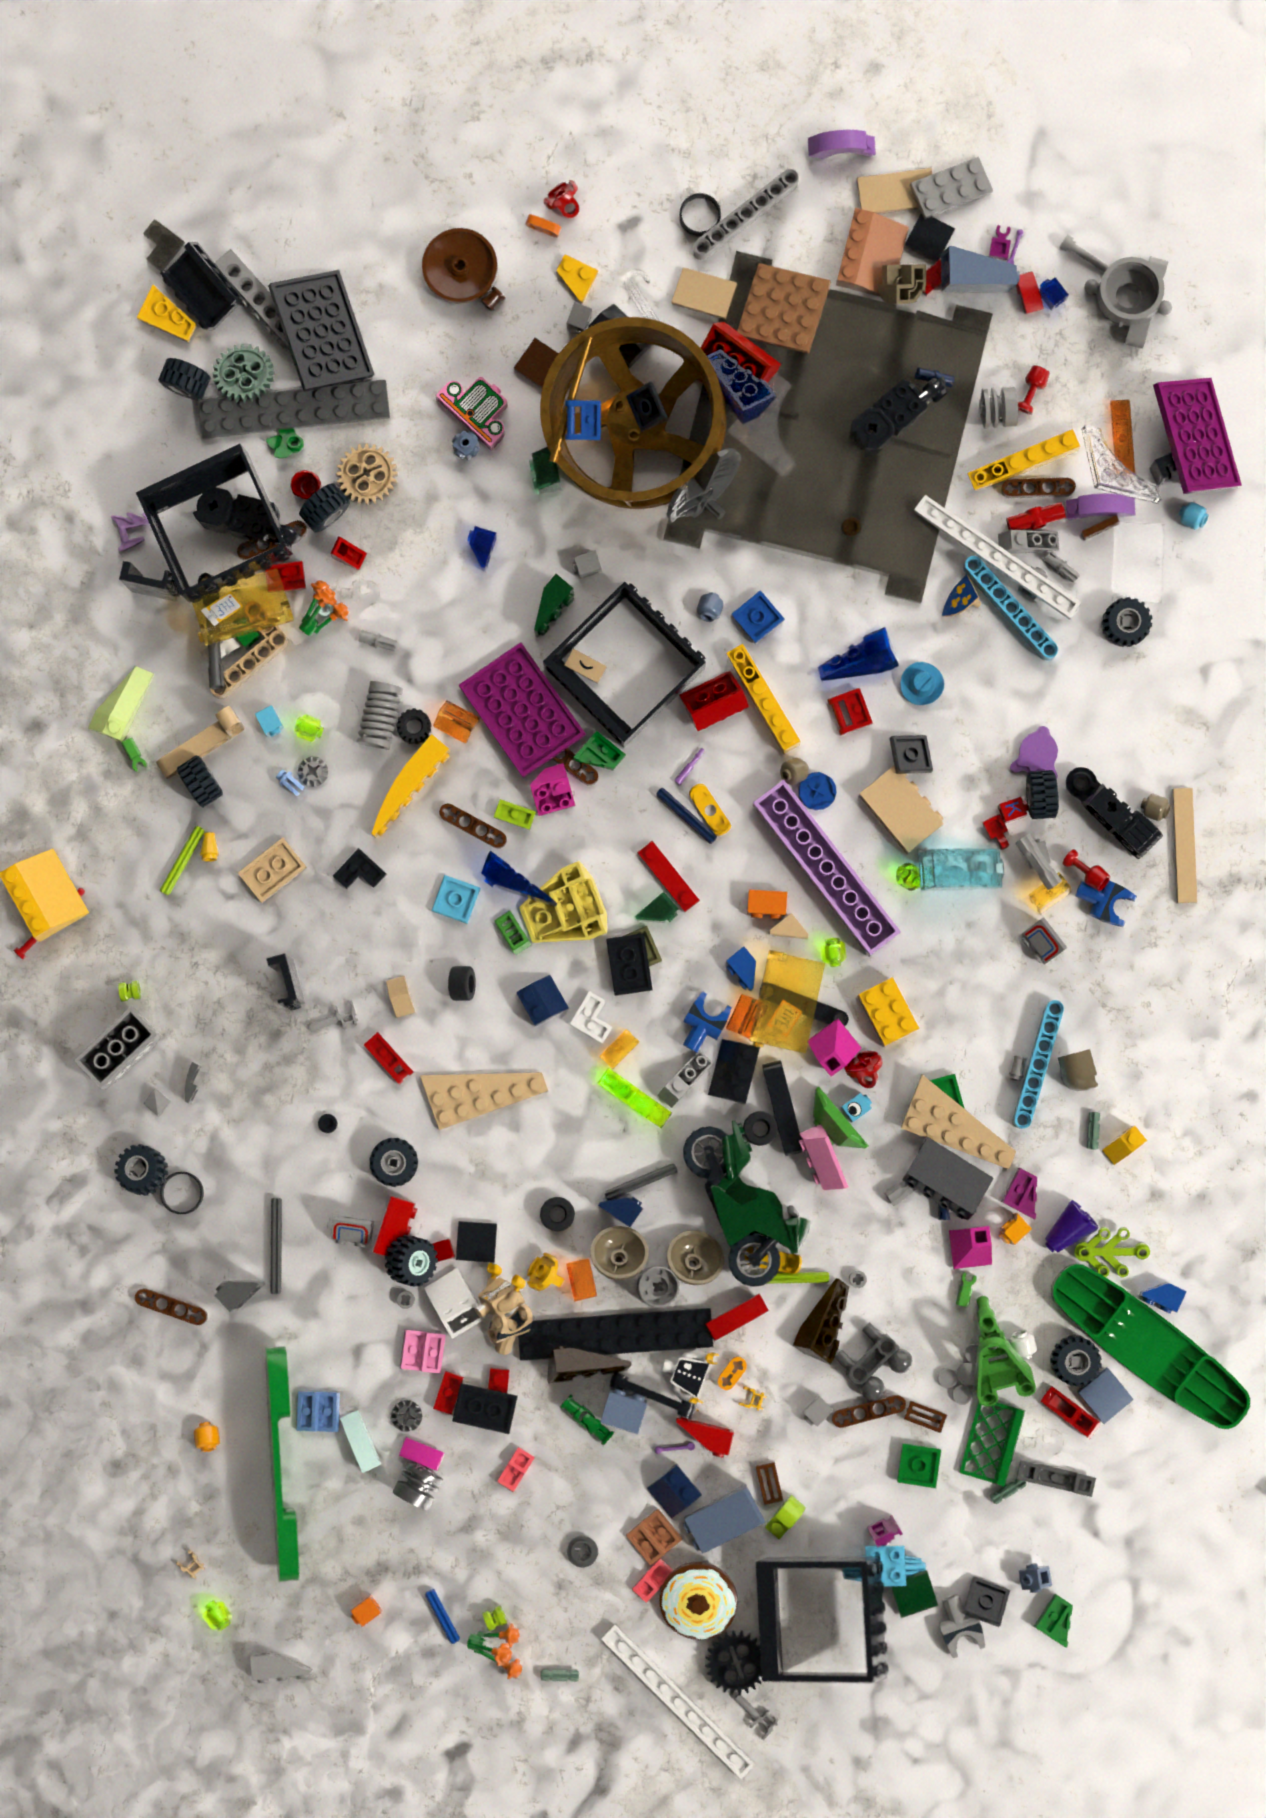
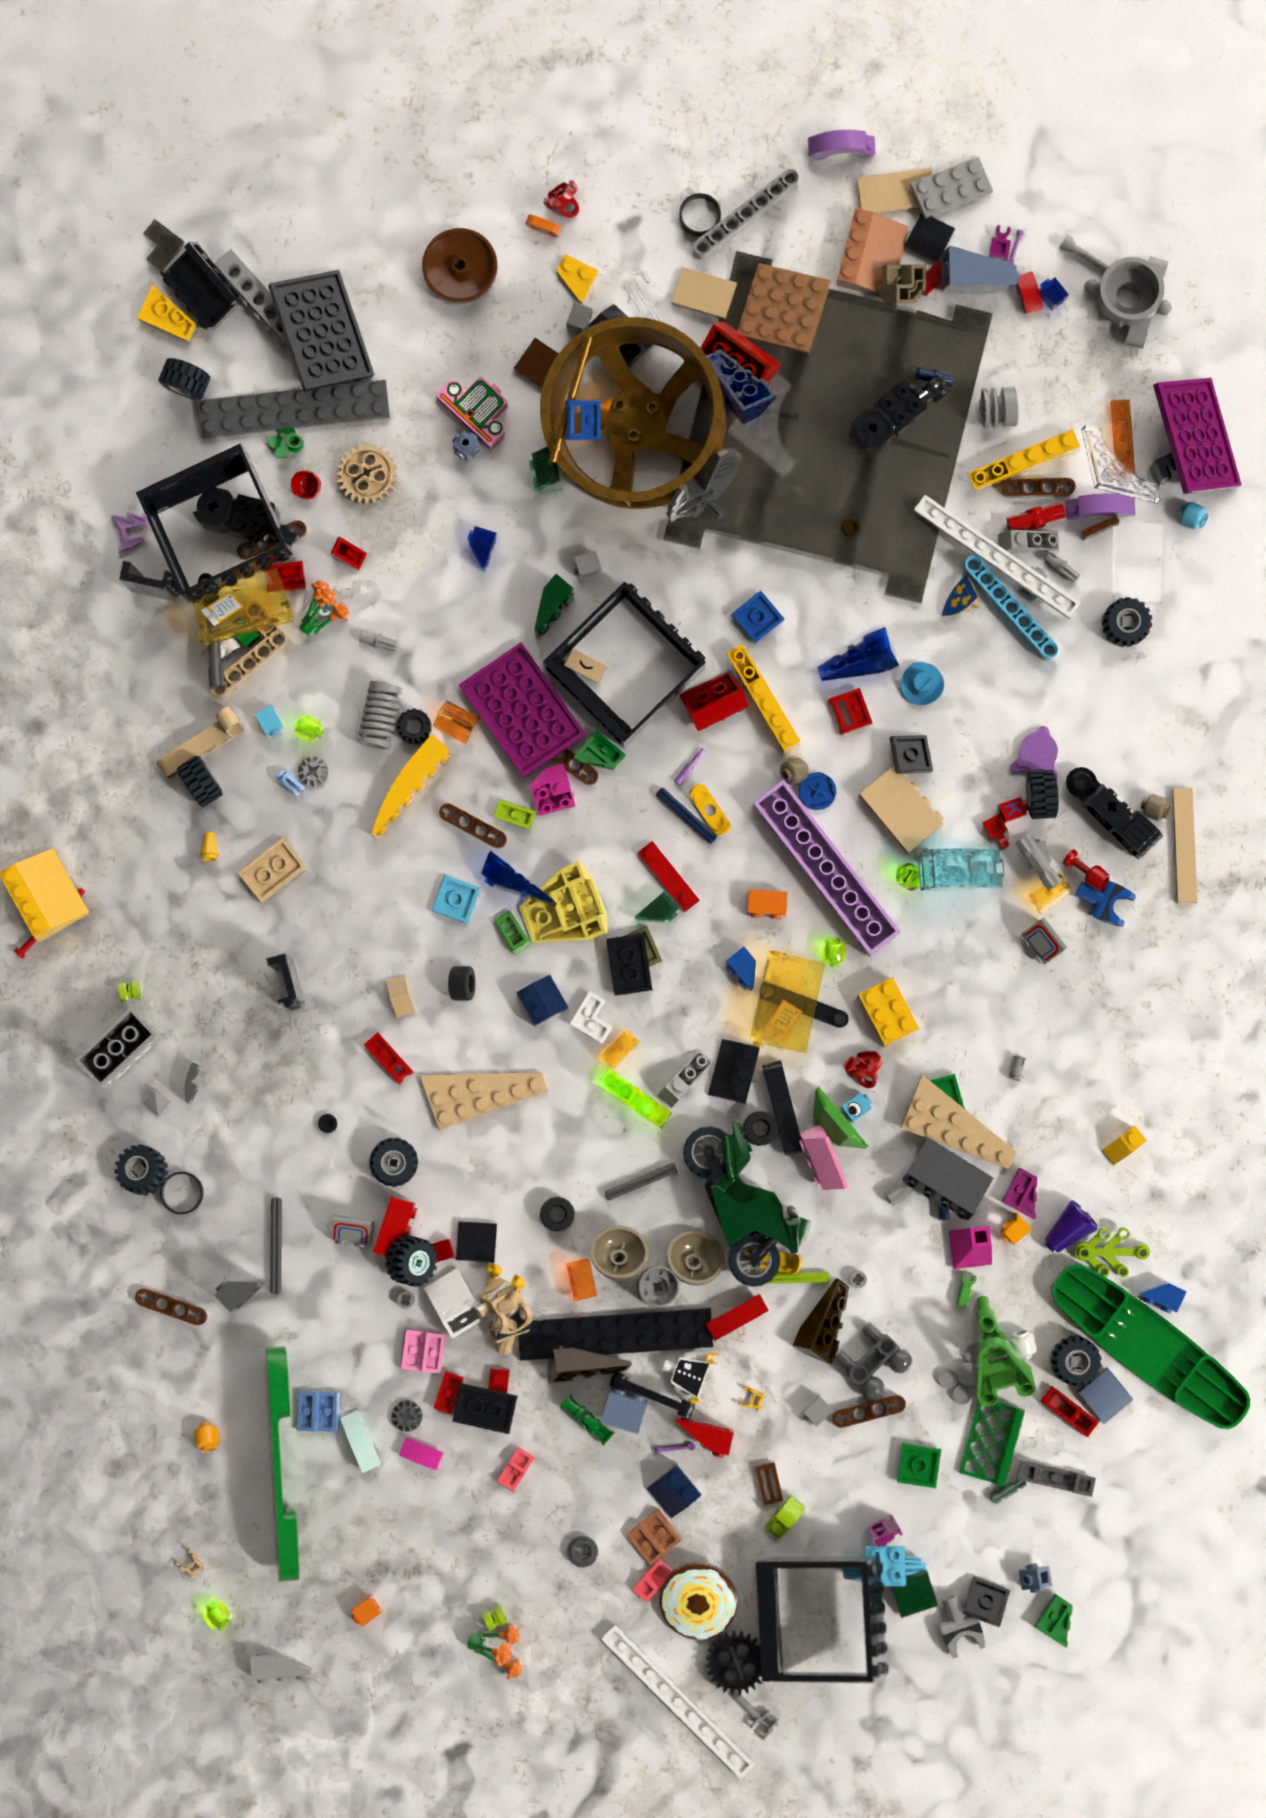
(120, 708): yellowish green wedge -> none
(133, 753): bright green bar -> none
(182, 860): lime axle -> none
(243, 373): sand green gear -> none
(324, 507): black wheel -> none
(334, 1019): light grey piece -> none
(359, 865): black plate -> none
(418, 1484): flat silver wheel -> none
(442, 1616): blue axle -> none
(492, 299): reddish brown bush -> none
(544, 1272): yellow tile -> none
(560, 1675): sand green axle -> none
(623, 1209): dark blue slope -> none
(647, 407): black slope -> none
(703, 1024): blue connector -> none
(710, 607): sand blue head -> none
(723, 1519): sand blue slope -> none
(736, 1376): light orange beam -> none
(743, 1016): clear orange panel -> none
(789, 928): tan slope -> none
(834, 1047): dark pink slope -> none
(941, 1422): reddish brown tile -> none
(1037, 379): red piece -> none
(1044, 1056): medium azure beam -> none
(1078, 1071): dark tan brick -> none
(1093, 1130): sand green axle -> none

